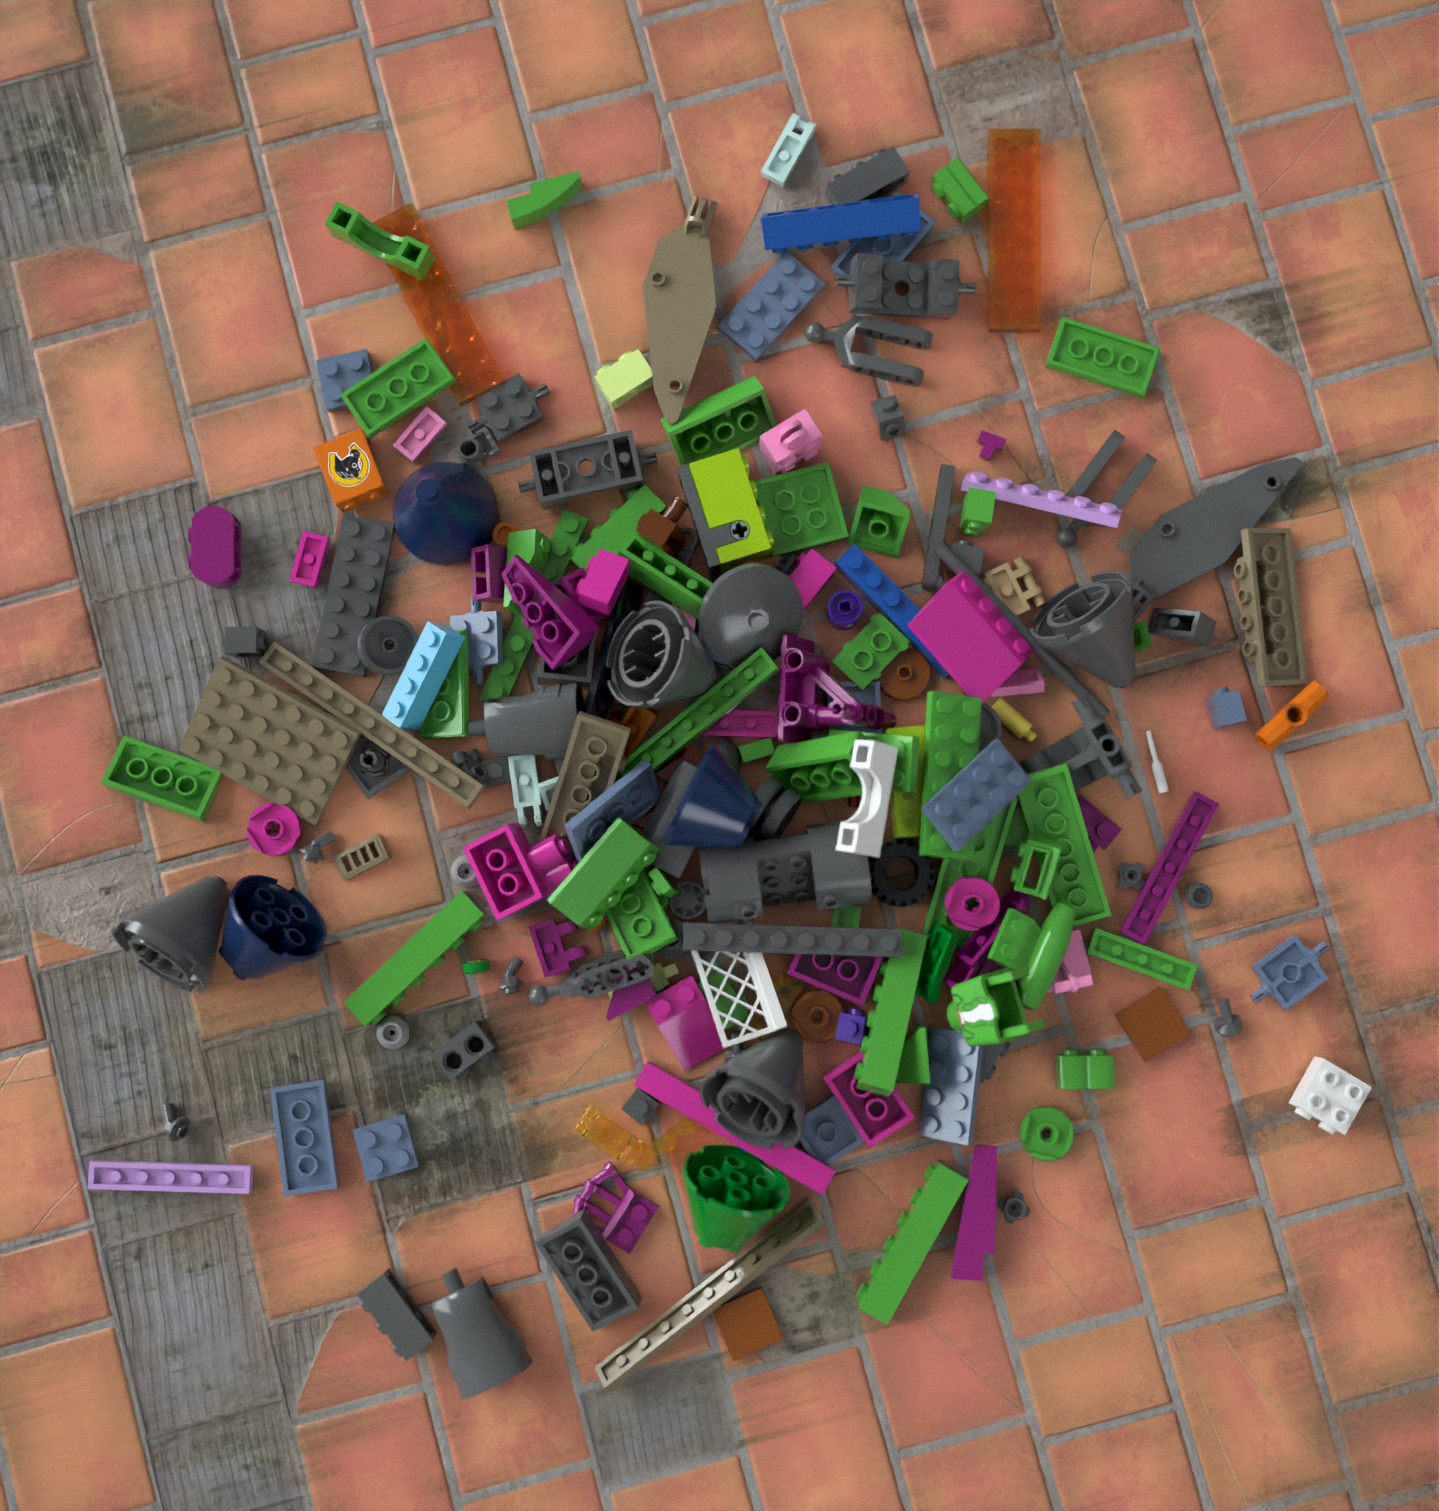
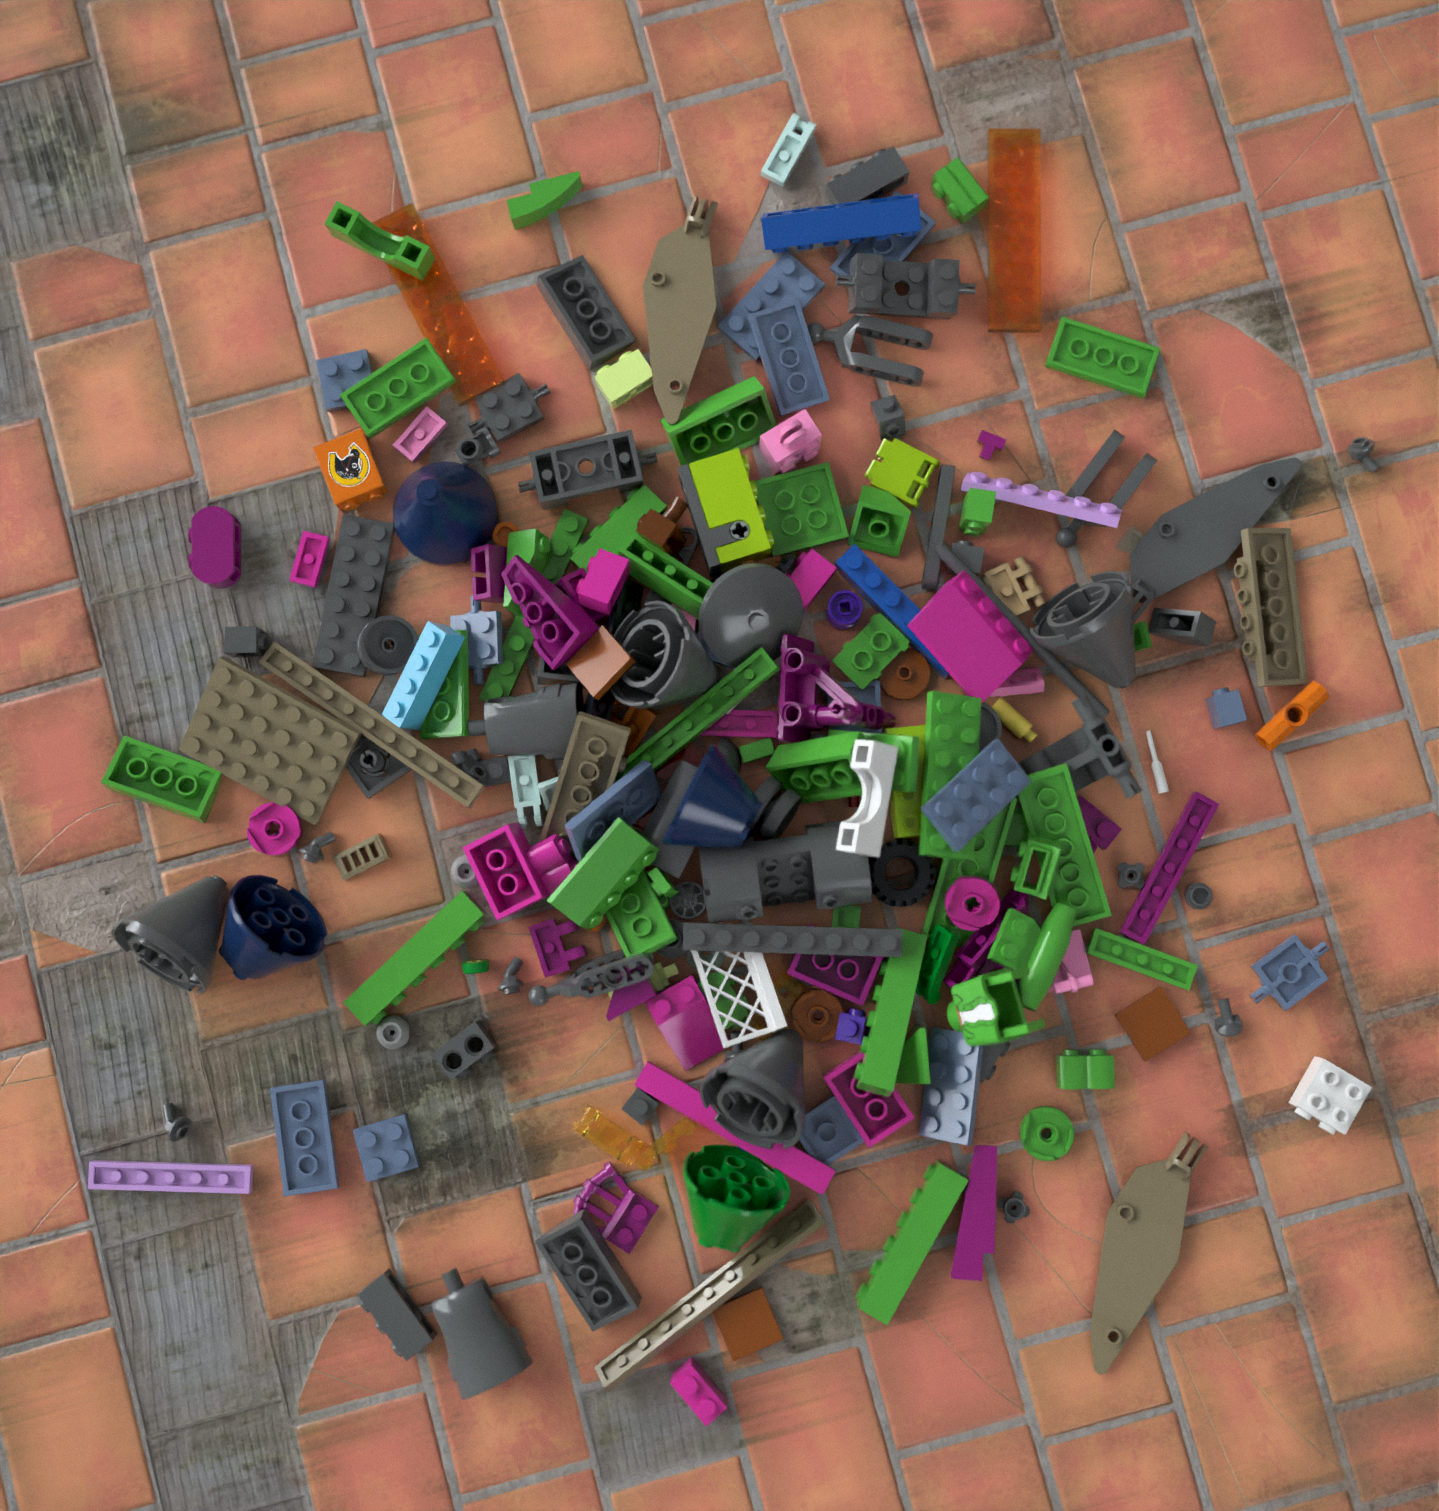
(585, 312): none -> dark grey slope
(600, 662): none -> tile
(698, 1391): none -> dark pink piece
(788, 357): none -> sand blue plate
(901, 471): none -> lime plate
(1140, 1247): none -> dark tan wing
(1360, 449): none -> dark grey plate

